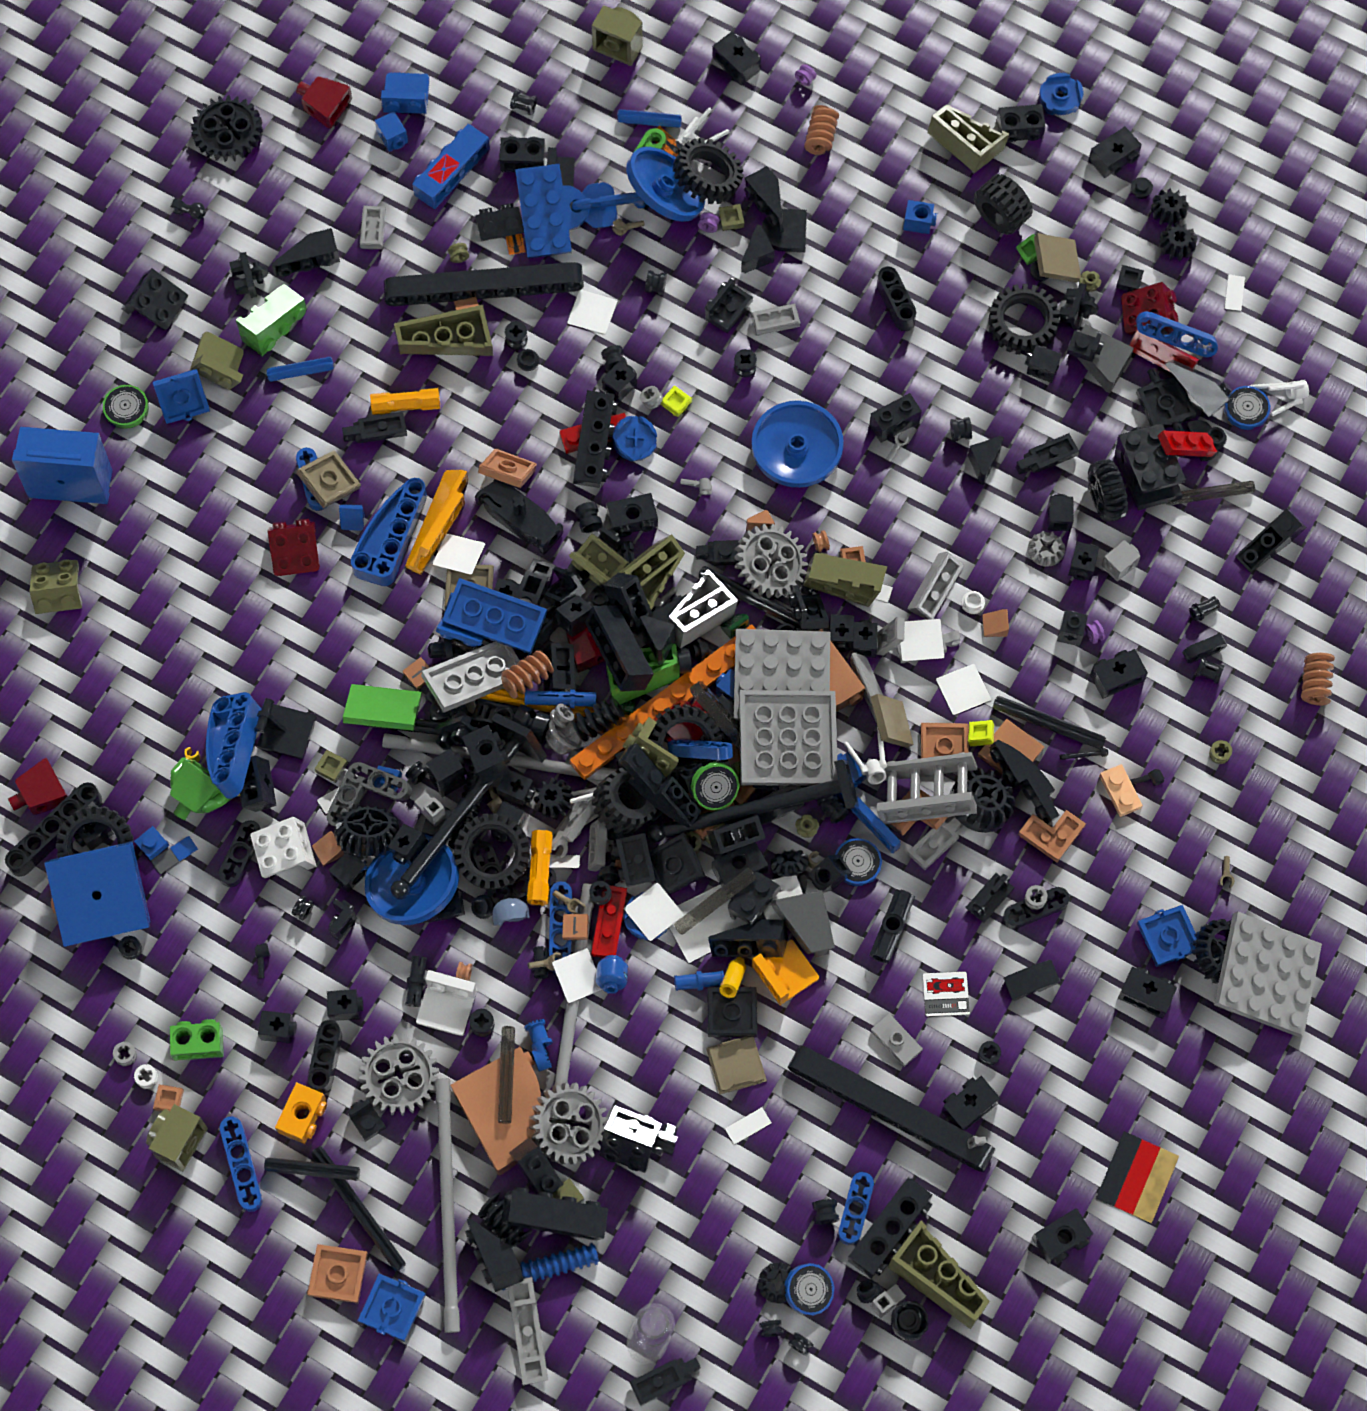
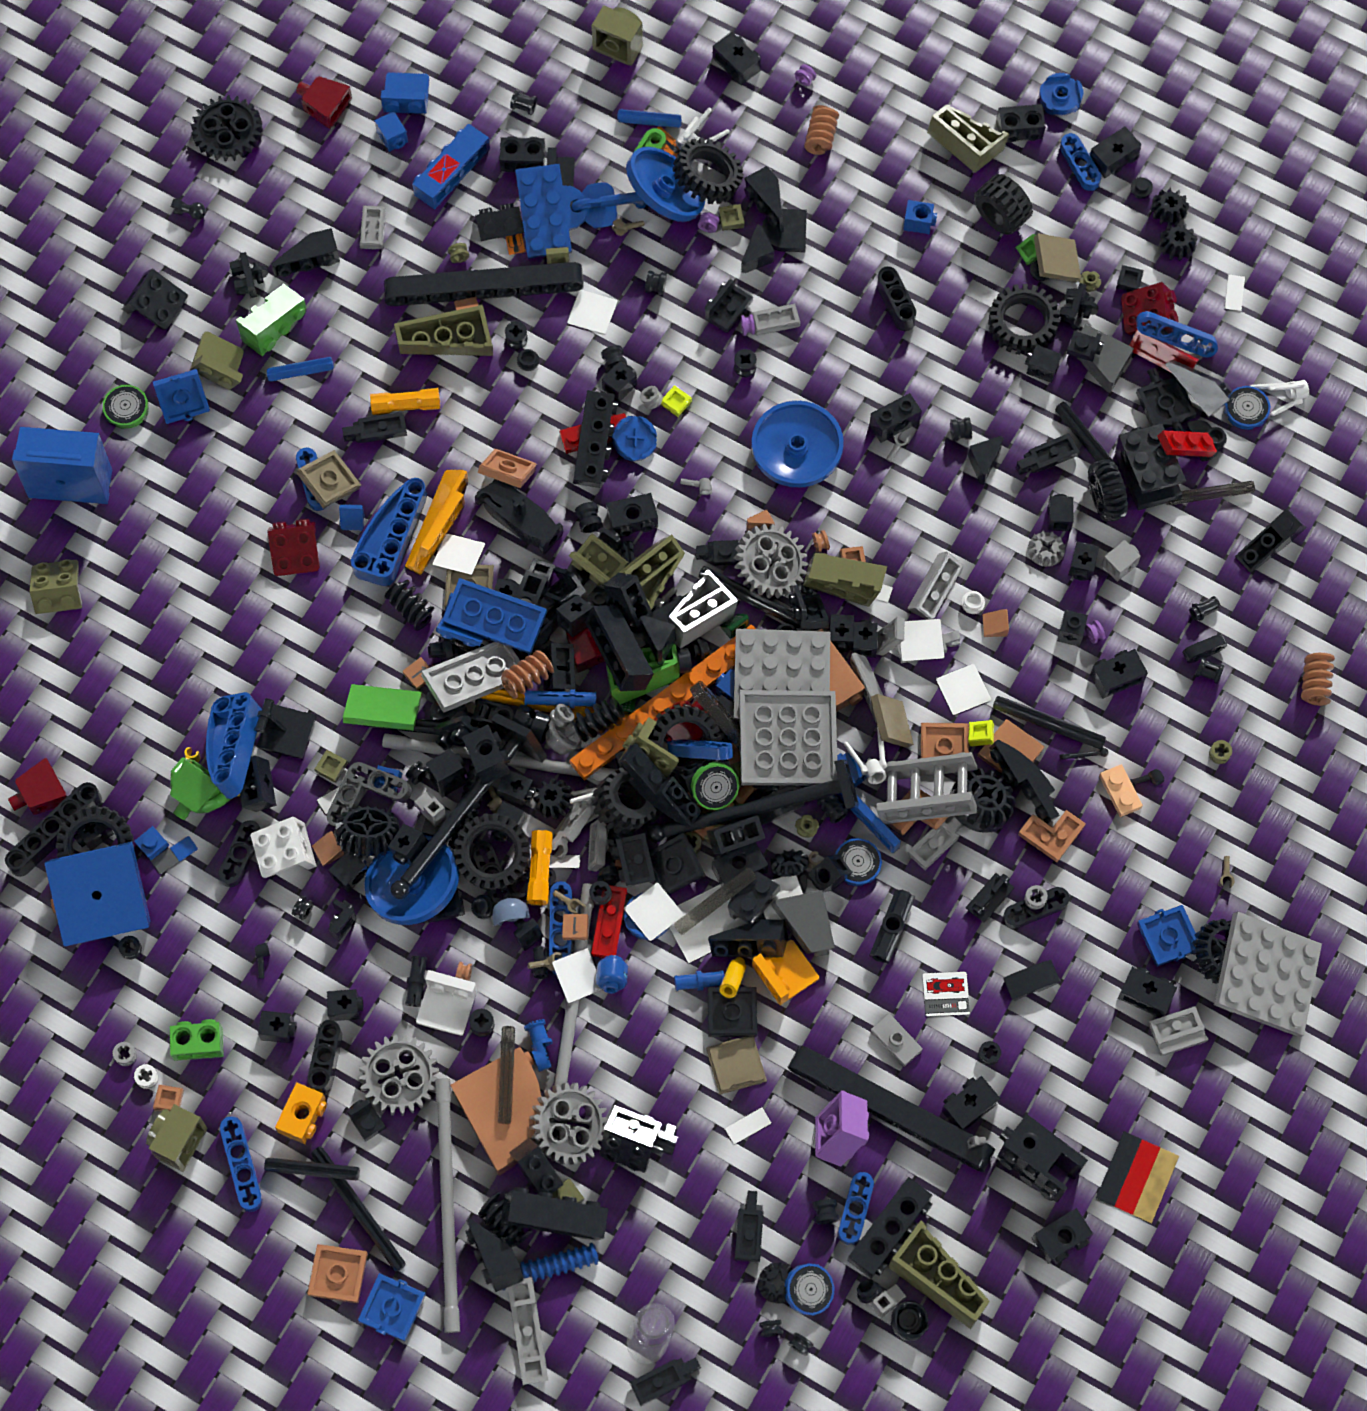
(409, 604): none -> black piece
(527, 933): none -> black tile
(557, 255): none -> olive plate
(747, 325): none -> medium lavender bush
(749, 1230): none -> black hinge
(841, 1128): none -> medium lavender slope
(1032, 1154): none -> black torso
(1080, 171): none -> blue beam
(1082, 432): none -> black axle
(1178, 1031): none -> light grey plate

